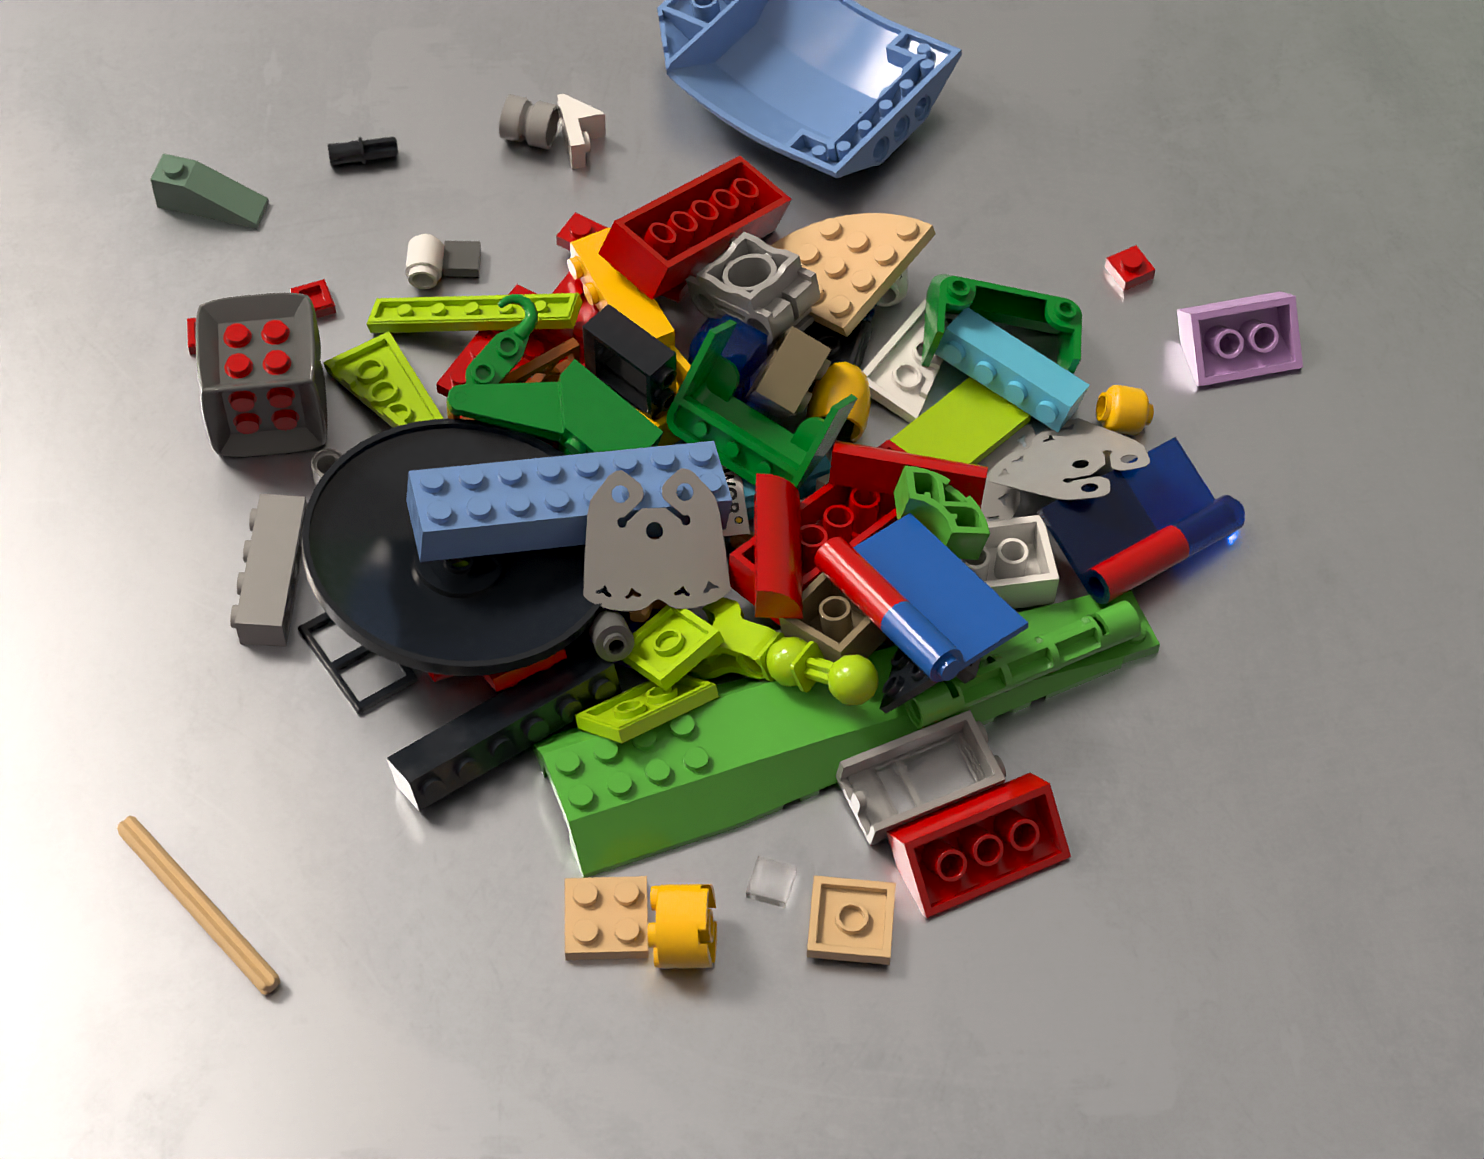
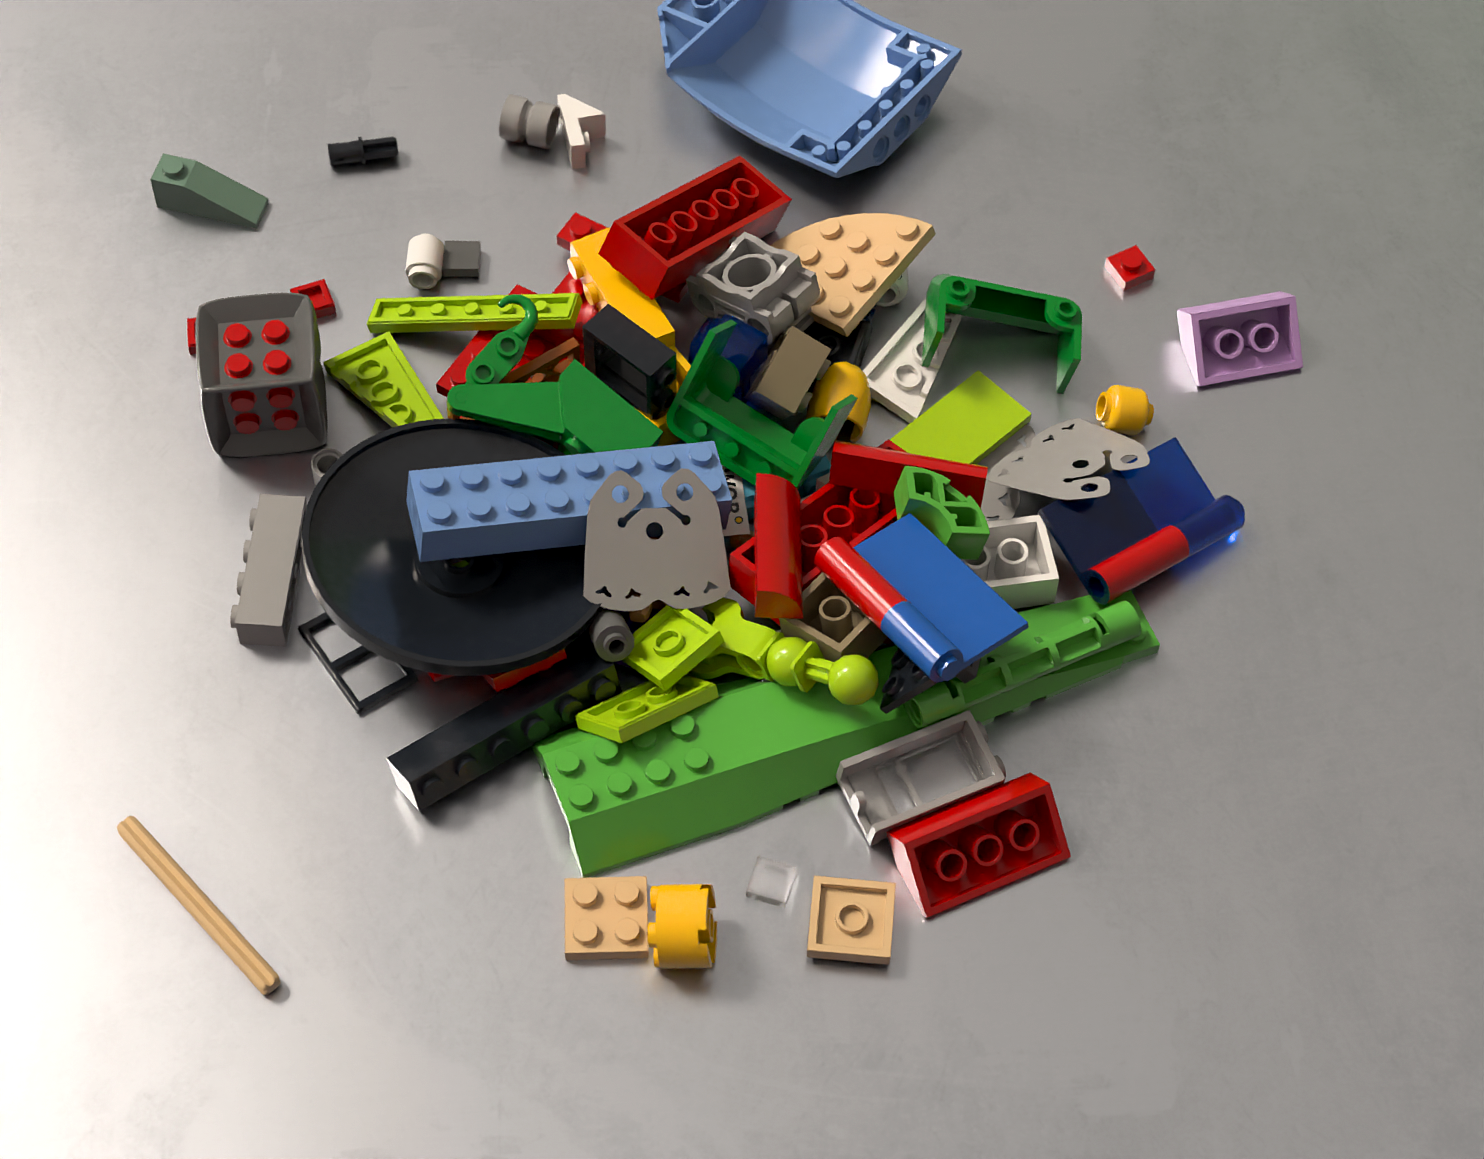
(1012, 369): medium azure brick -> none

